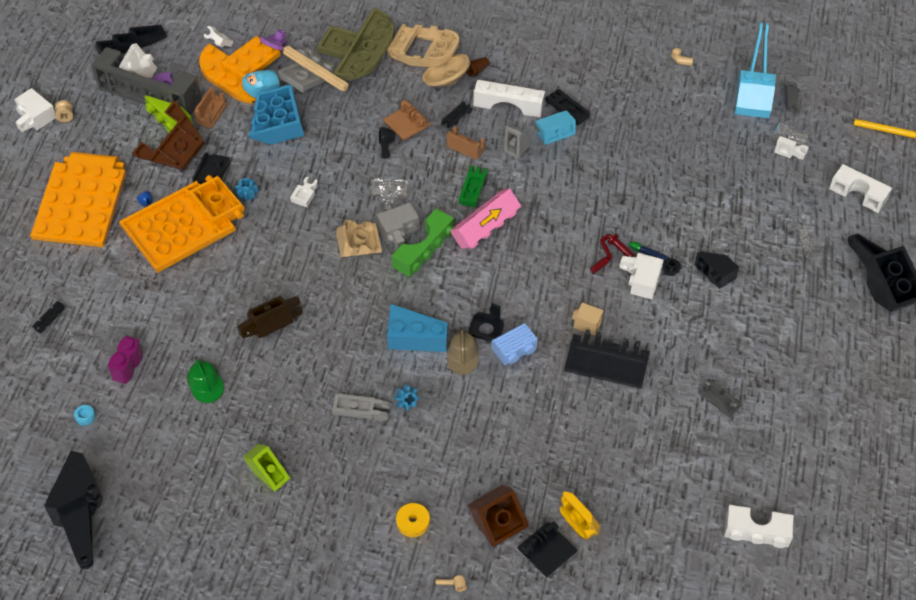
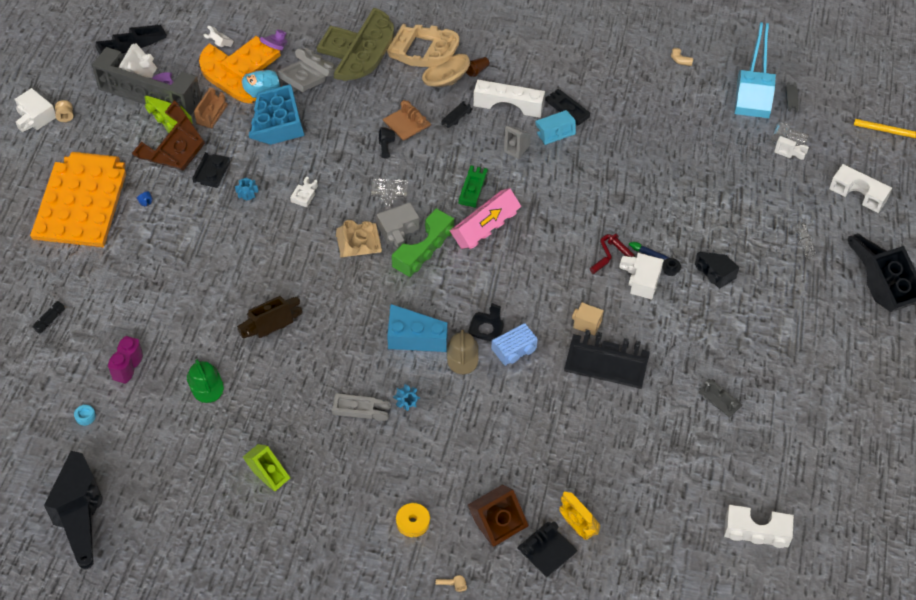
(183, 222): light orange plate -> none
(315, 68): tan axle -> none
(465, 145): medium nougat hinge -> none

